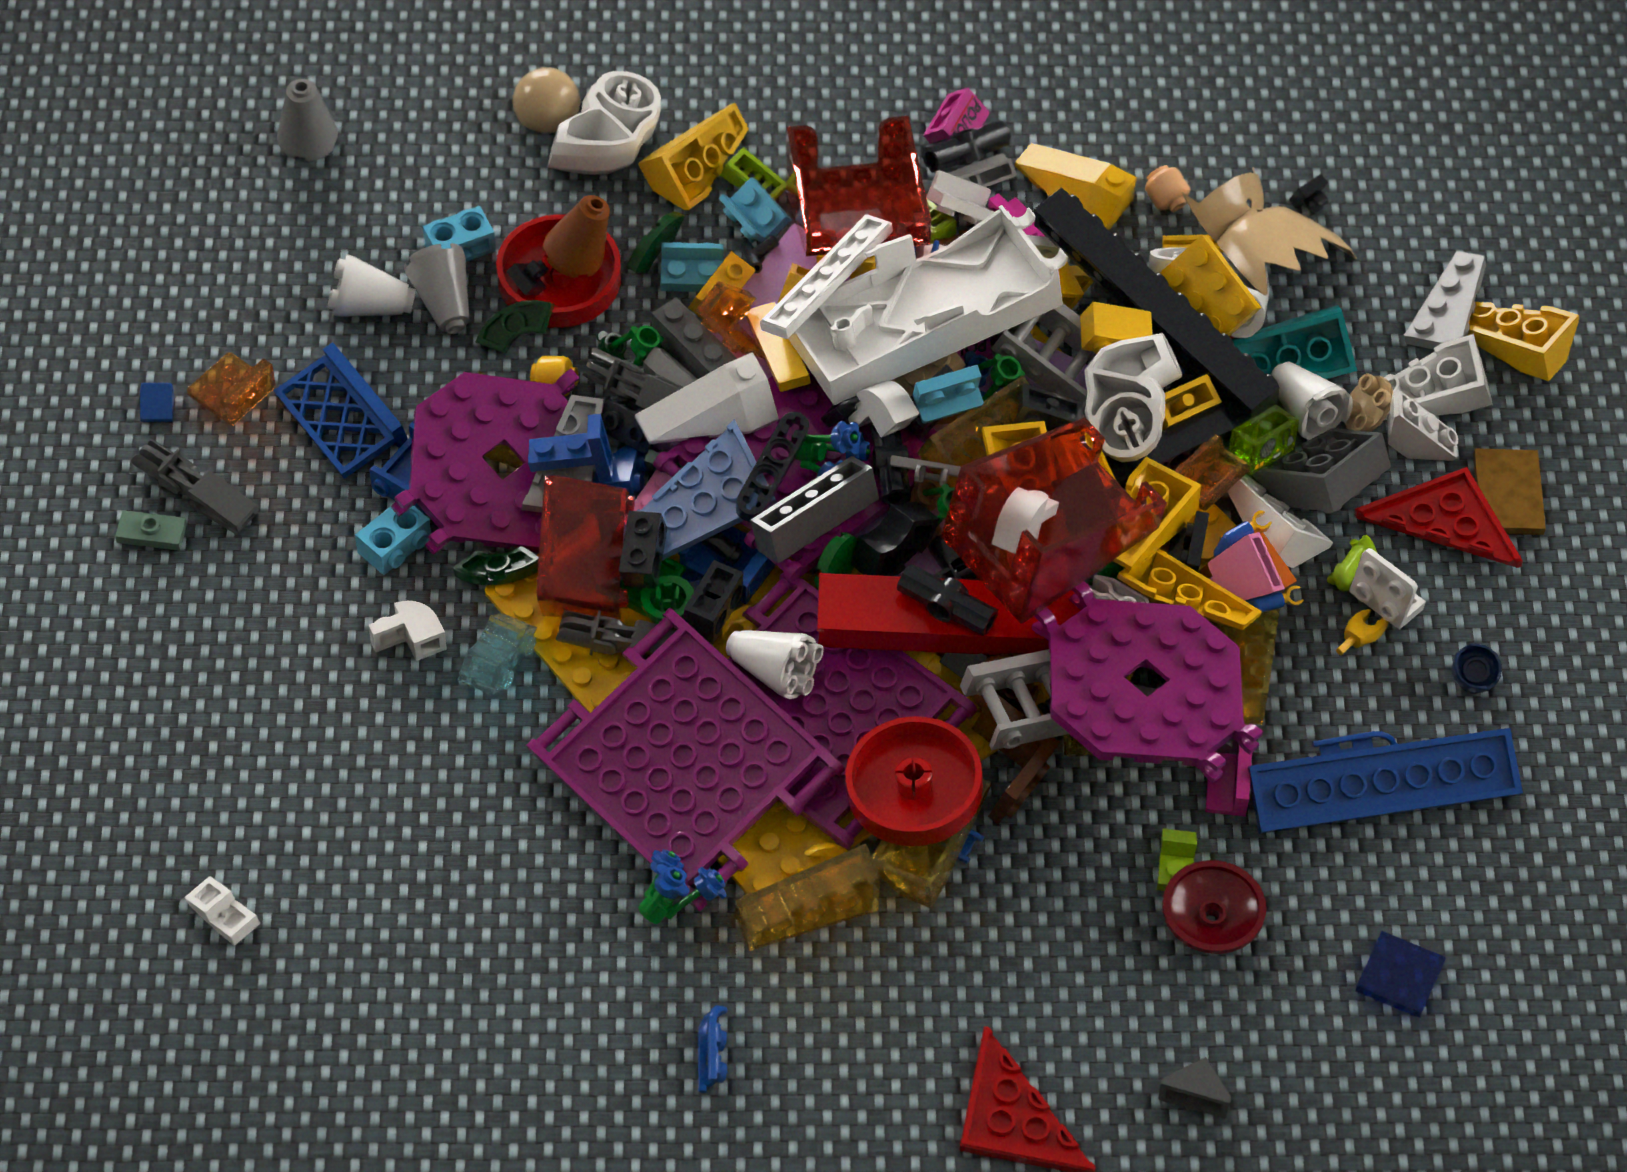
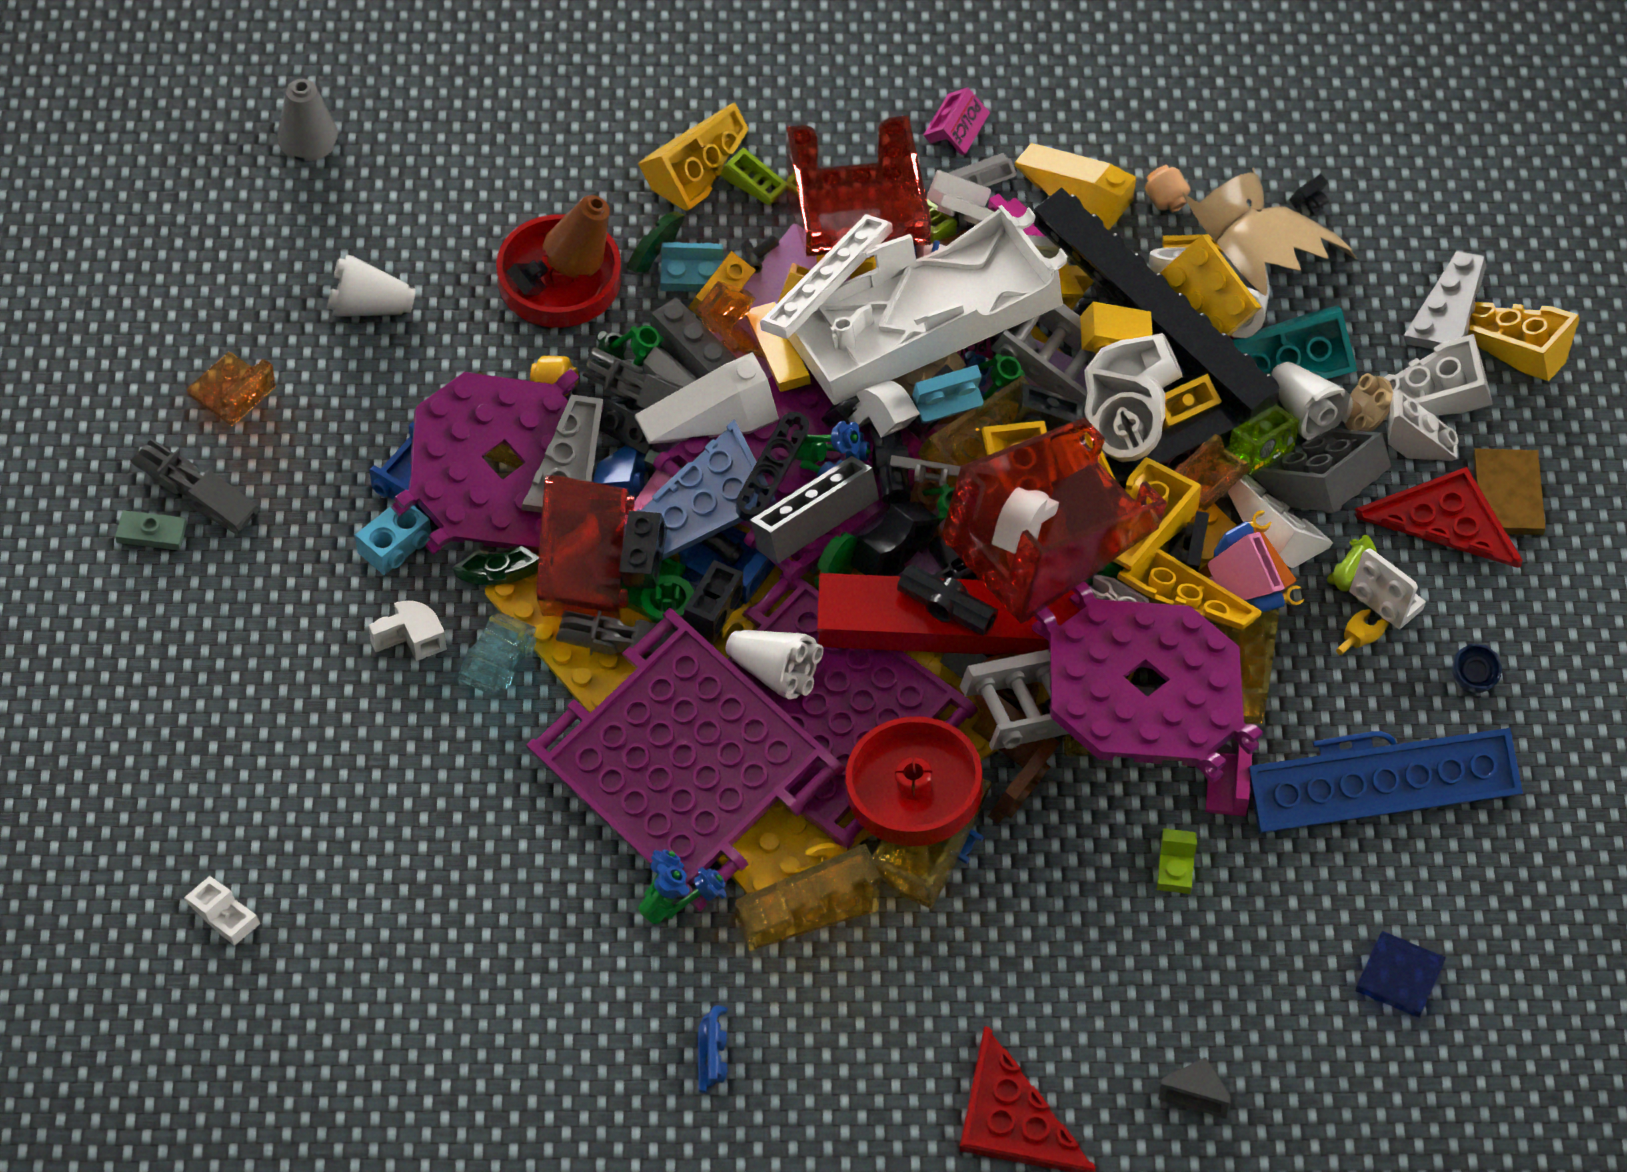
(156, 402): blue slope -> none
(365, 401): blue fence -> none
(441, 284): light grey cone -> none
(467, 229): medium azure brick -> none
(513, 322): dark green tile -> none
(545, 99): tan piece -> none
(574, 450): blue bracket -> none
(611, 128): white piece -> none
(755, 211): medium azure bracket -> none
(966, 146): black piece -> none
(1216, 891): dark red dish -> none

